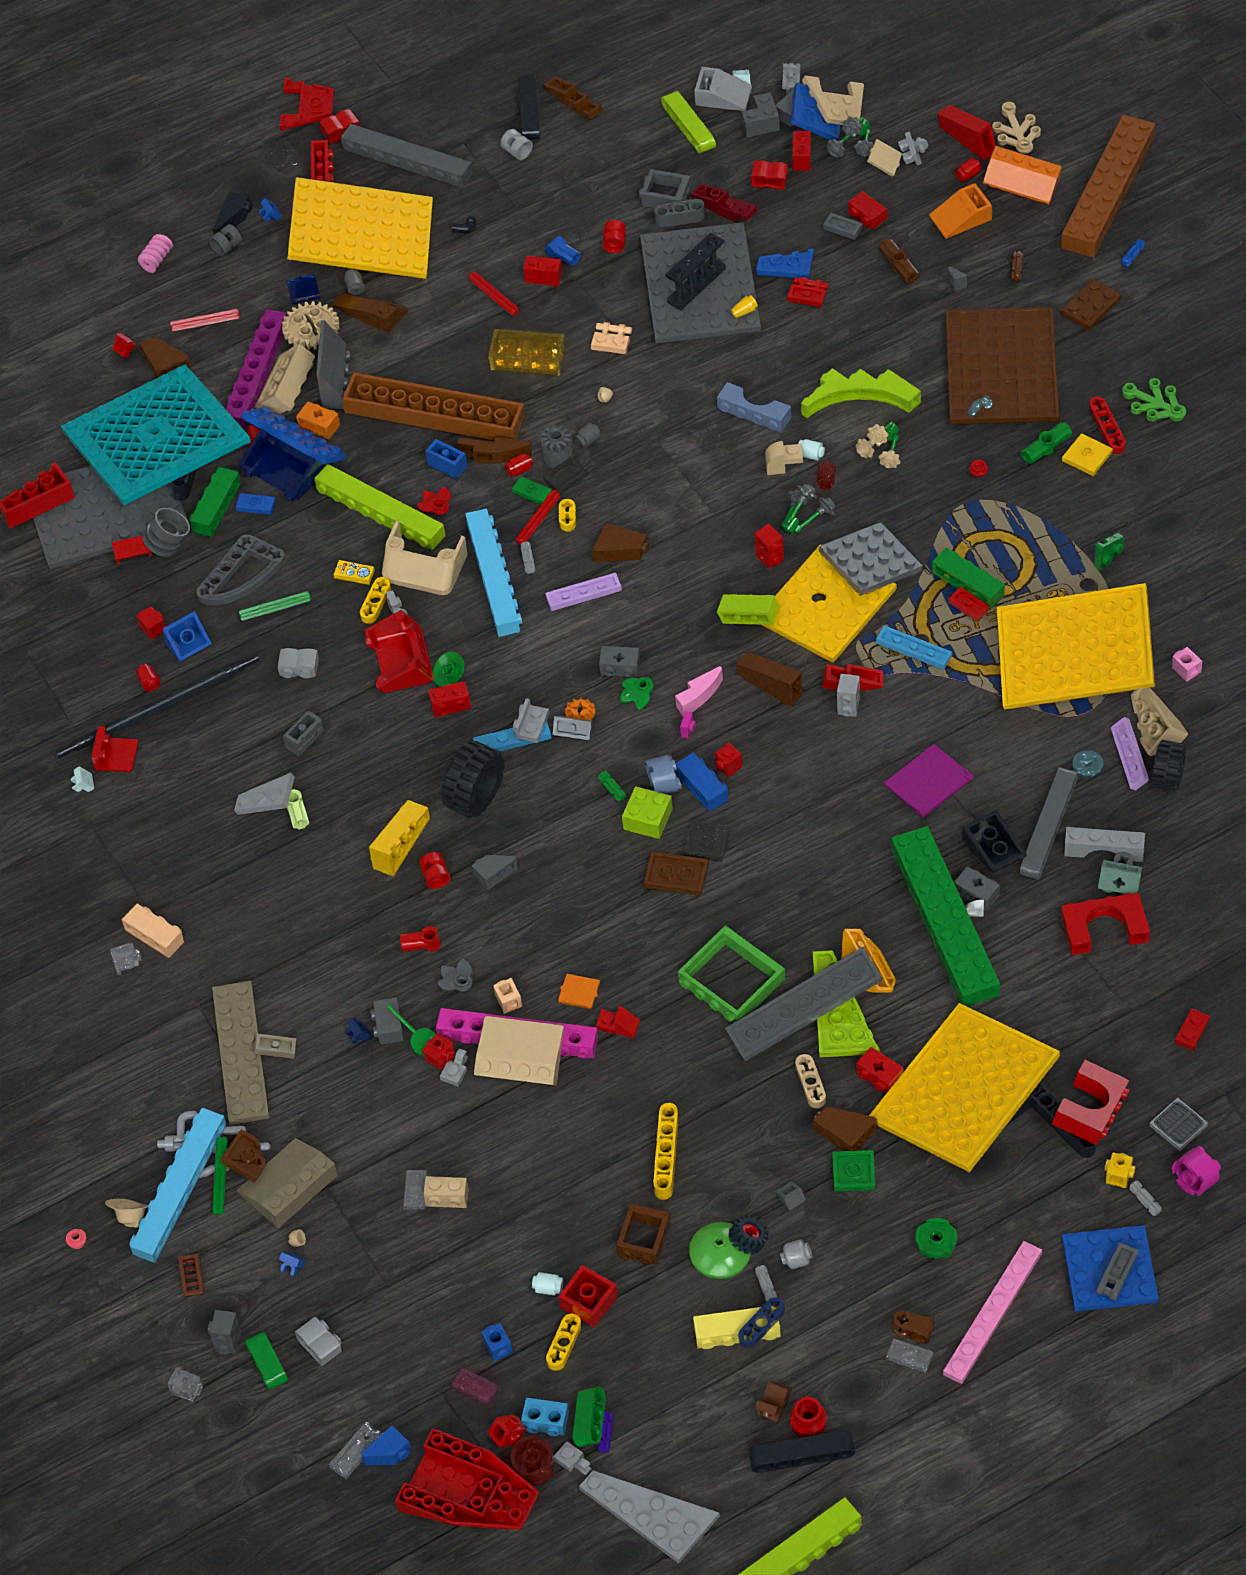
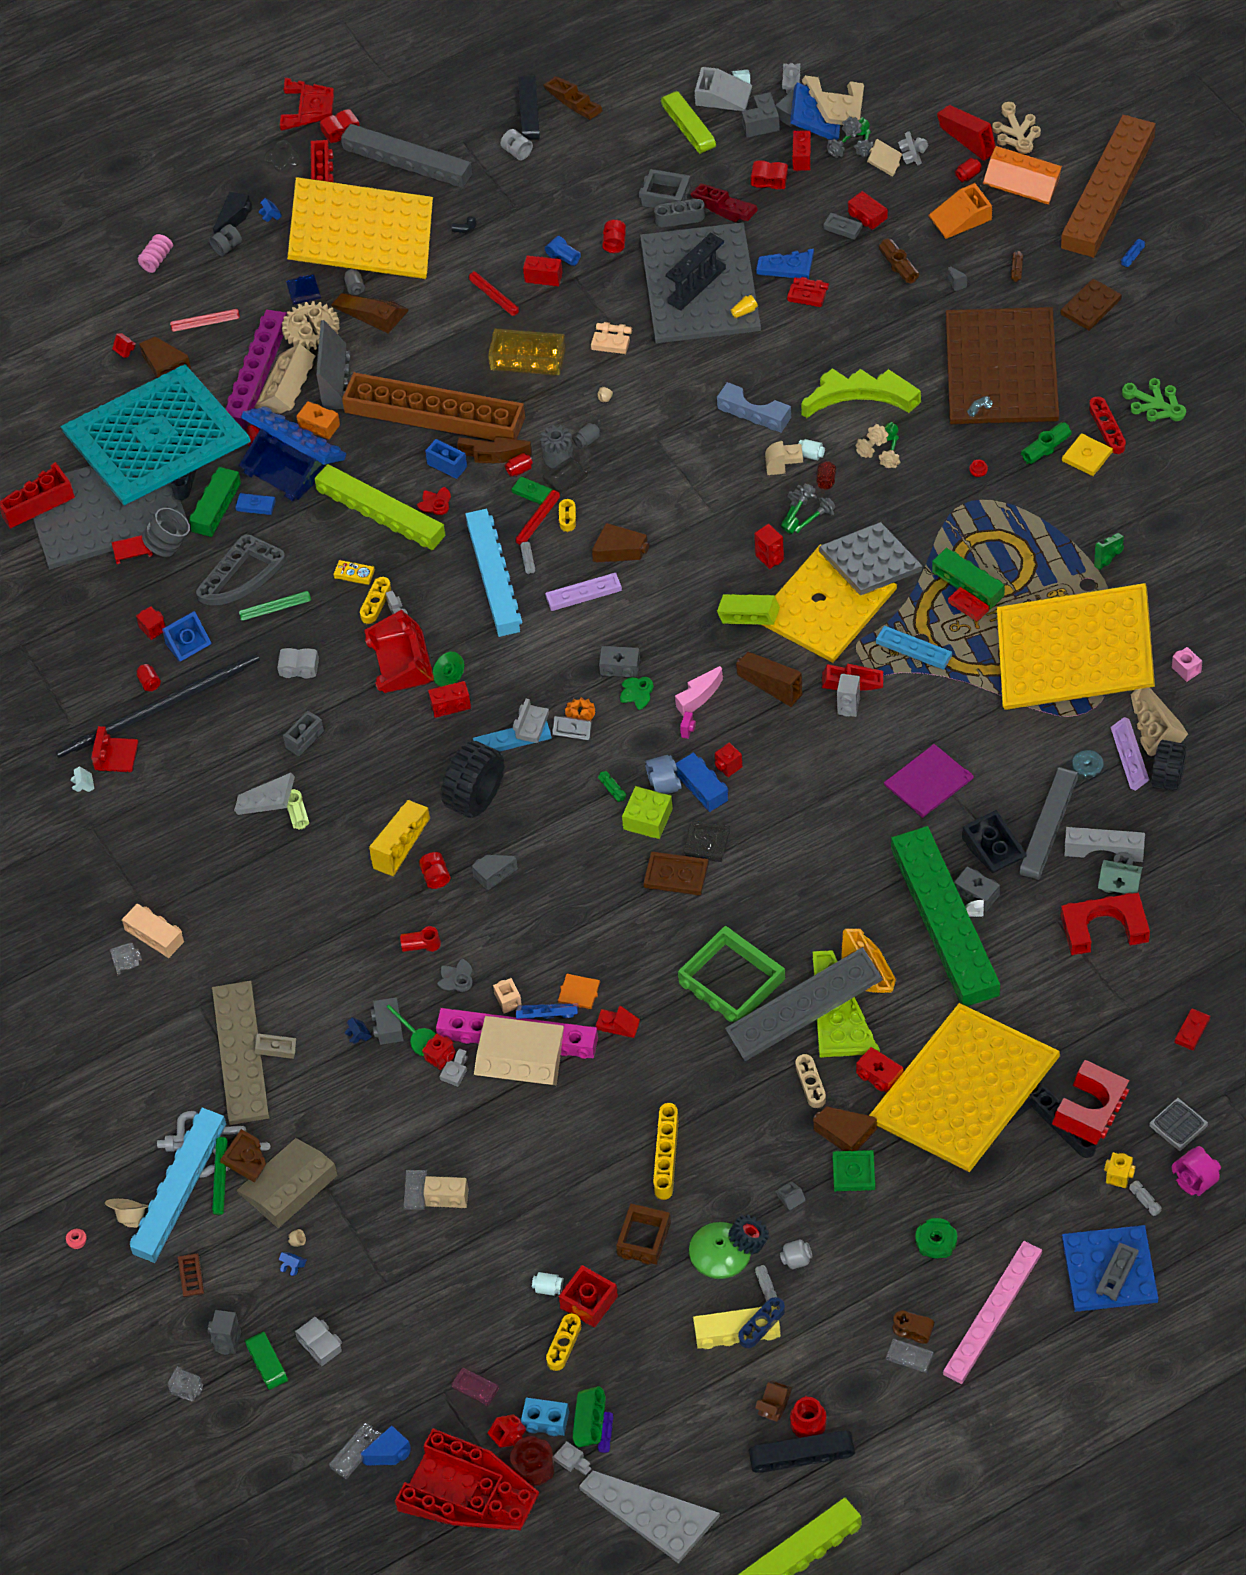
(419, 570): tan windscreen -> none
(496, 1349): blue brick -> none
(546, 1011): none -> blue wing

